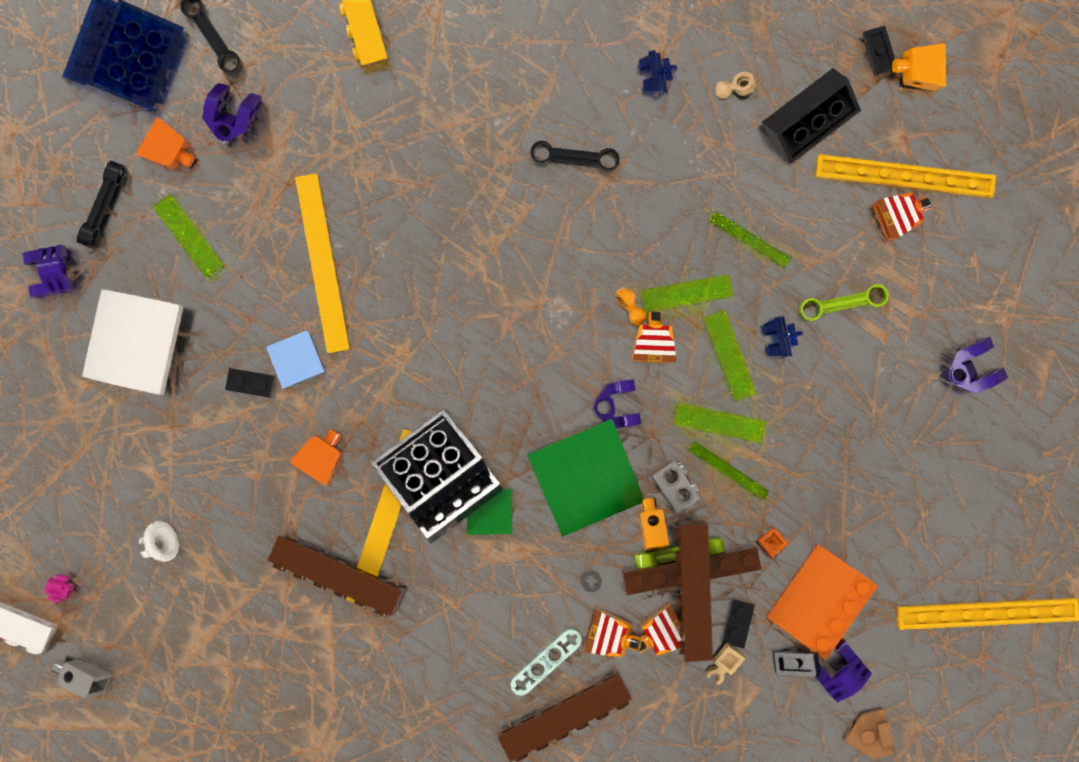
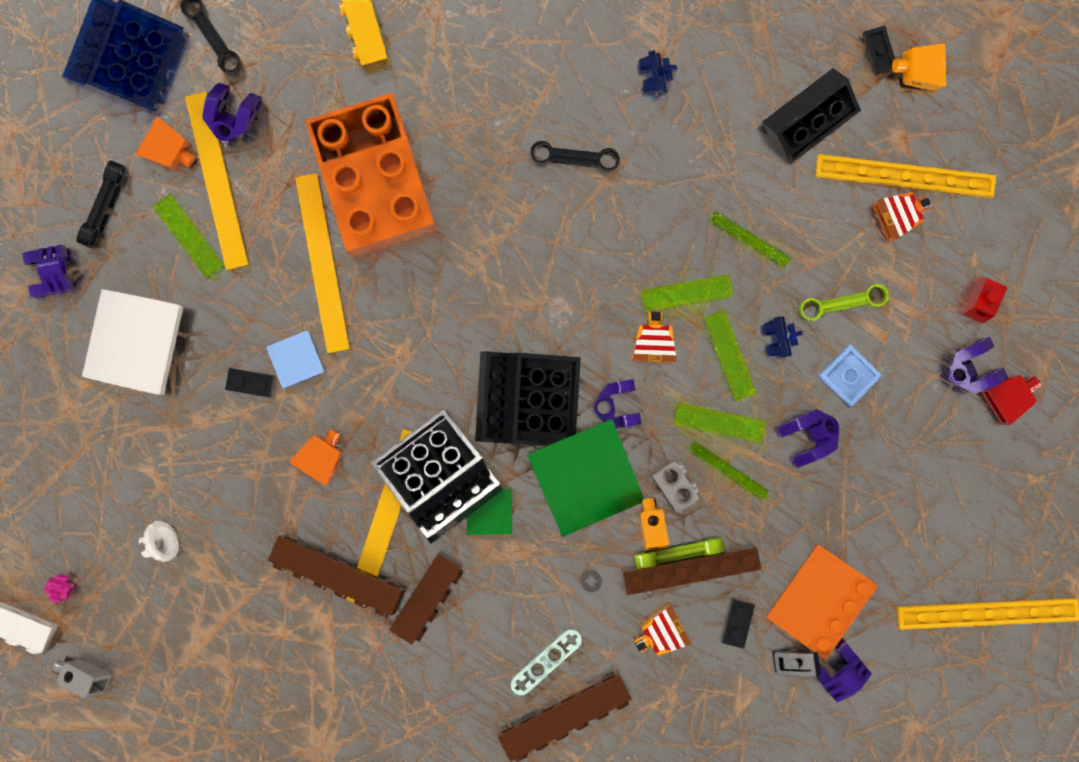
(217, 186): none -> yellow tile
(371, 175): none -> orange brick
(426, 597): none -> reddish brown brick
(527, 398): none -> black slope
(611, 635): torso -> none
(627, 300): light orange plate -> none
(694, 590): reddish brown brick -> none
(724, 88): tan plate -> none
(727, 661): tan plate -> none
(772, 543): orange tile -> none
(823, 431): none -> dark purple piece
(849, 375): none -> light blue tile
(871, 734): medium nougat plate -> none
(984, 298): none -> red torso
(1012, 397): none -> red torso

